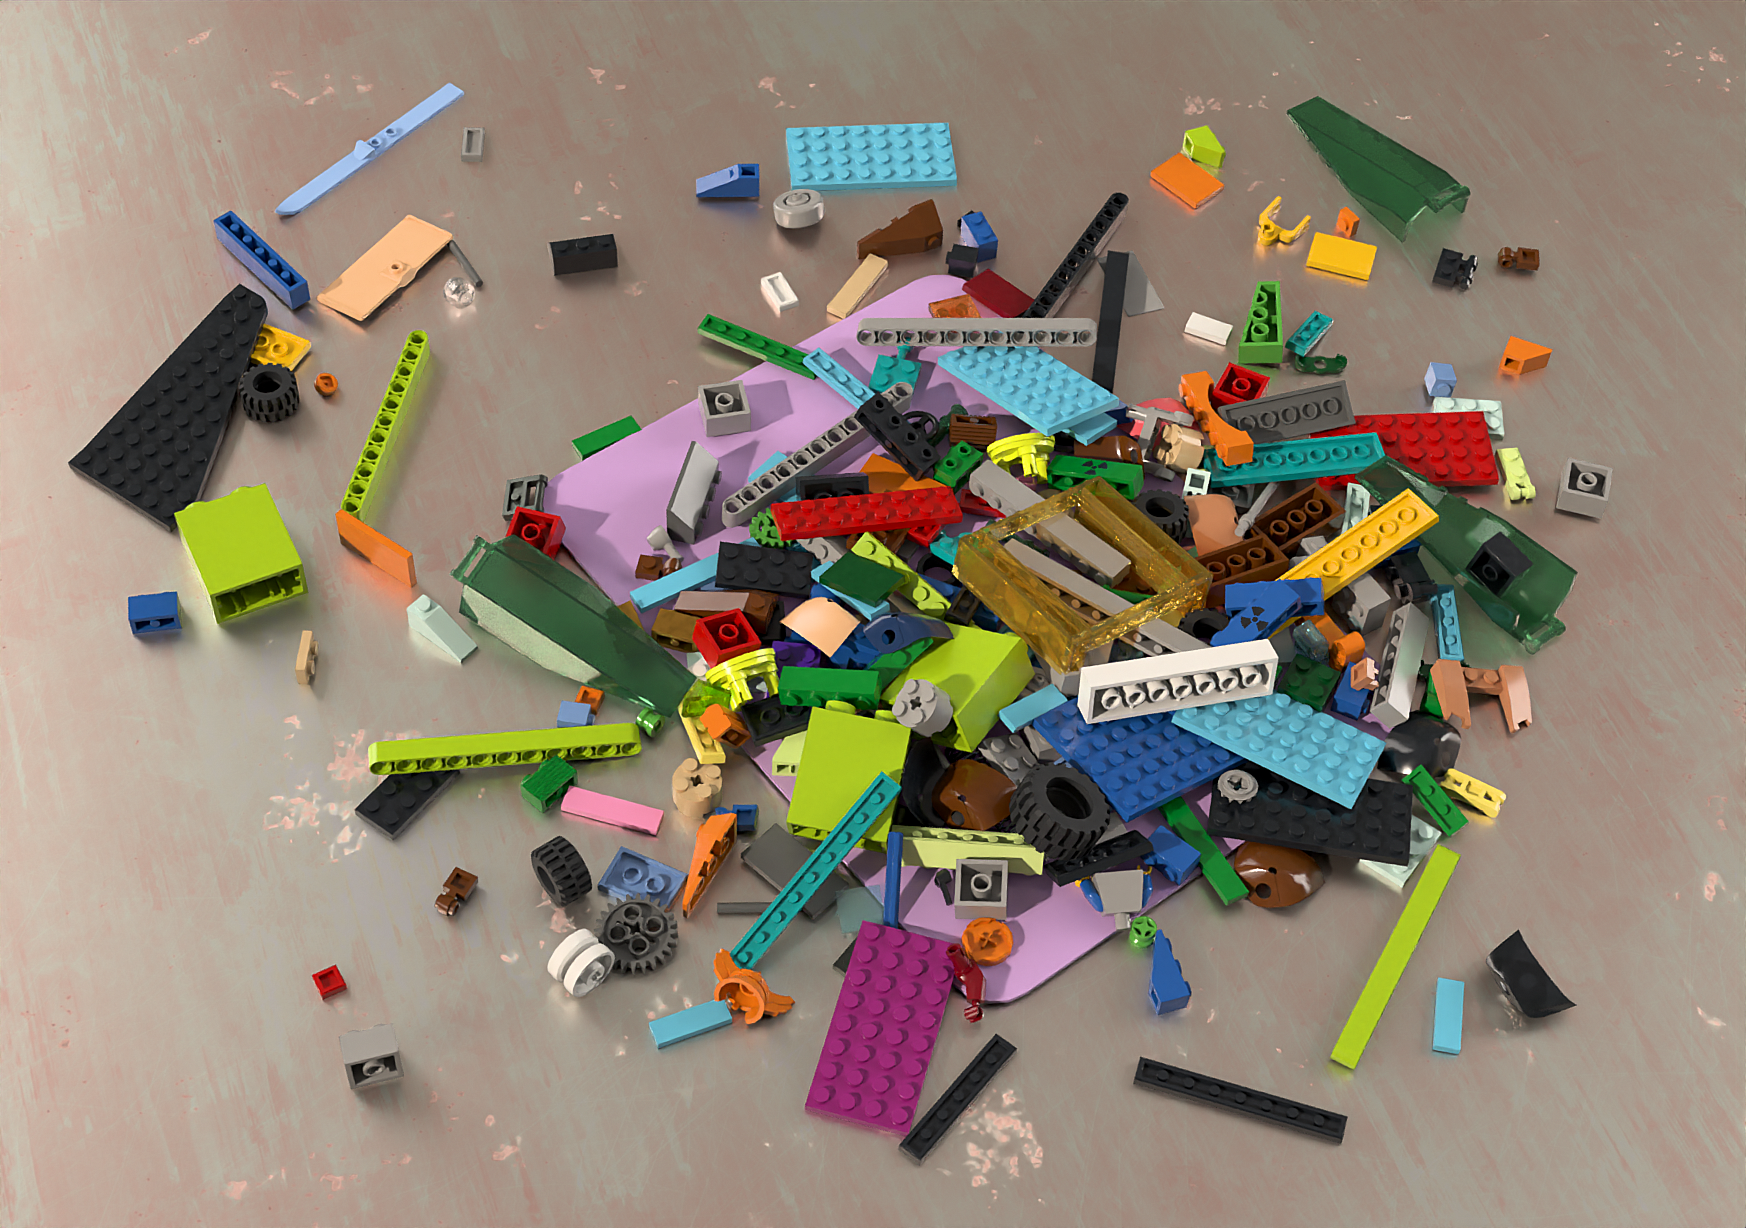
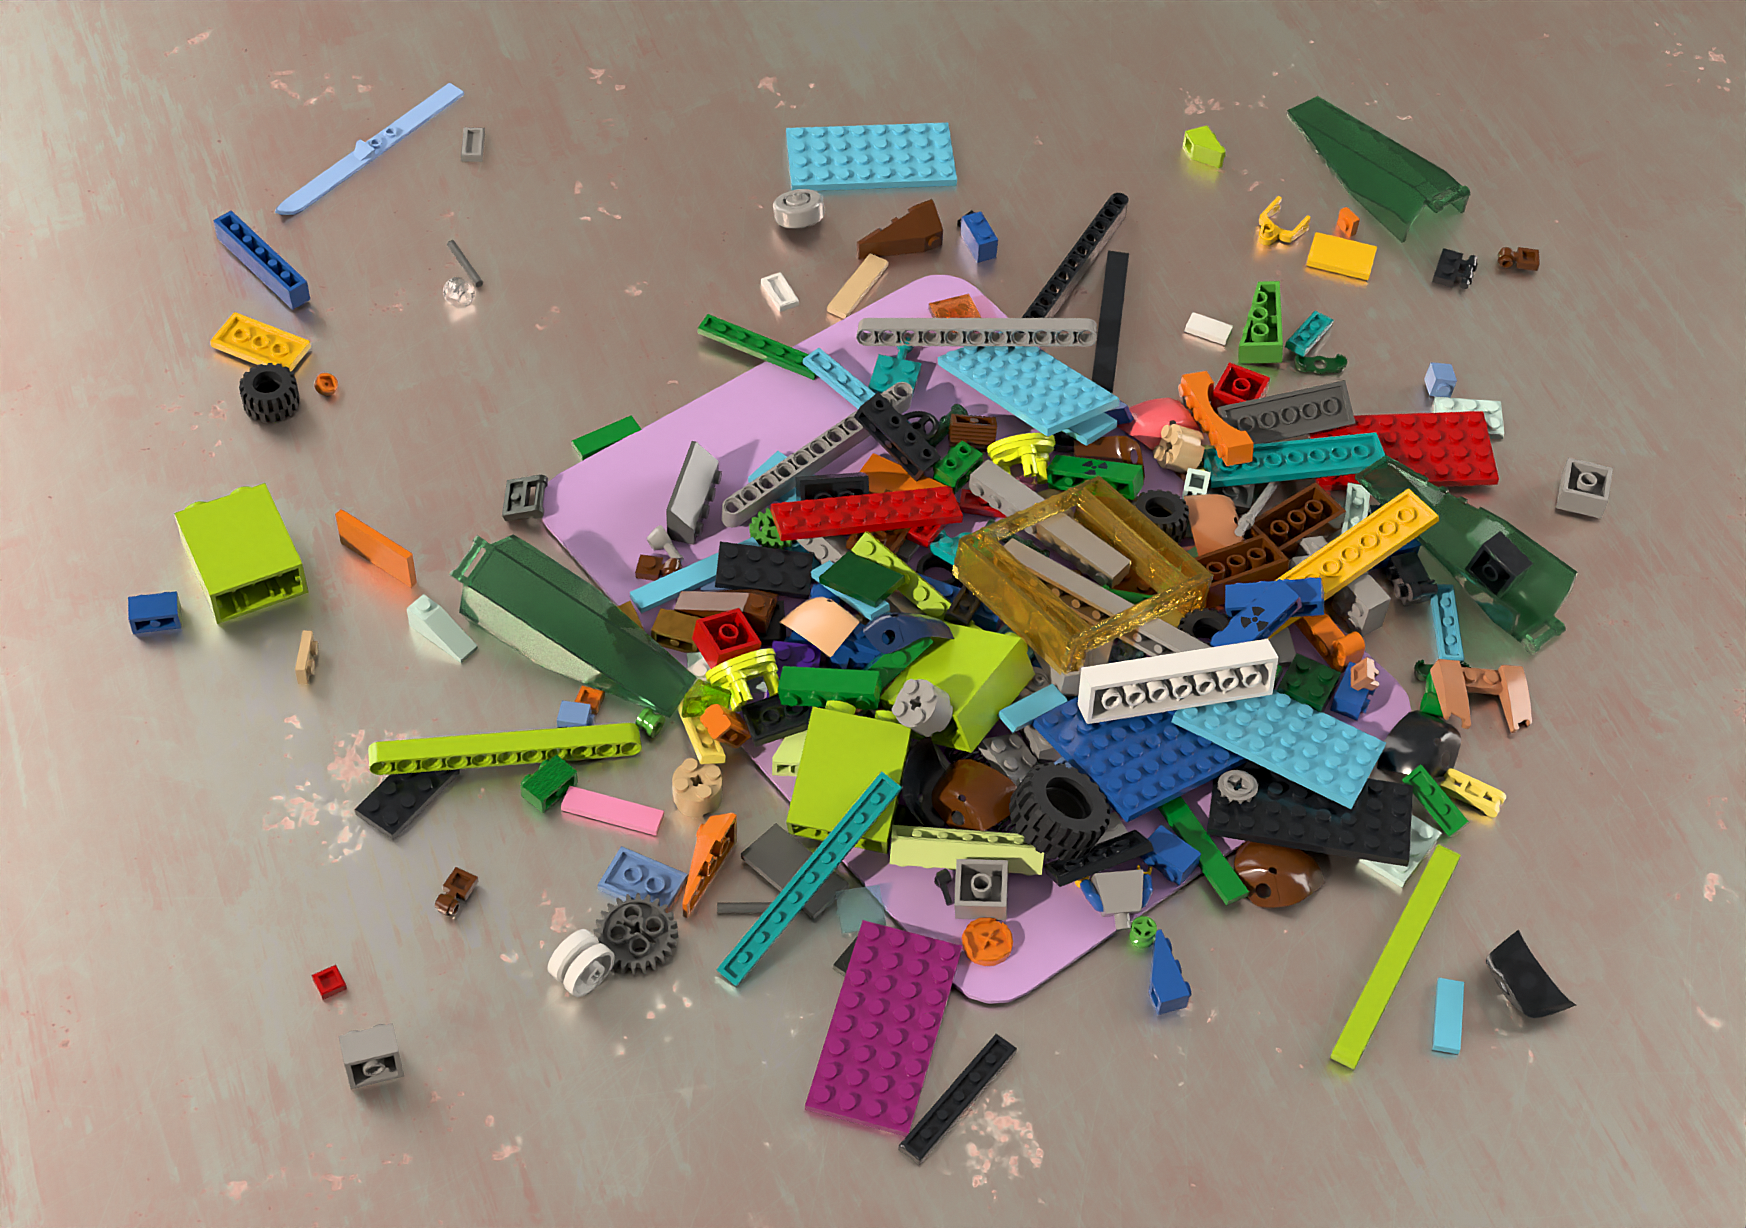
(170, 430): black wing -> none
(384, 268): light nougat door -> none
(386, 426): lime beam -> none
(538, 529): red brick -> none
(561, 871): black tyre -> none
(583, 254): black slope -> none
(690, 1022): medium azure tile -> none
(724, 408): light grey brick -> none
(734, 181): blue slope -> none
(746, 816): blue plate -> none
(747, 990): orange helmet -> none
(893, 879): blue axle -> none
(962, 260): black brick -> none
(970, 976): dark red arm -> none
(998, 294): dark red tile -> none
(1139, 292): light grey sticker -> none
(1152, 421): light grey connector -> none
(1187, 180): orange tile -> none
(1240, 1100): black tile -> none
(1311, 643): clear light blue brick -> none
(1400, 665): light grey brick -> none
(1514, 474): yellowish green plate -> none
(1524, 356): orange slope -> none

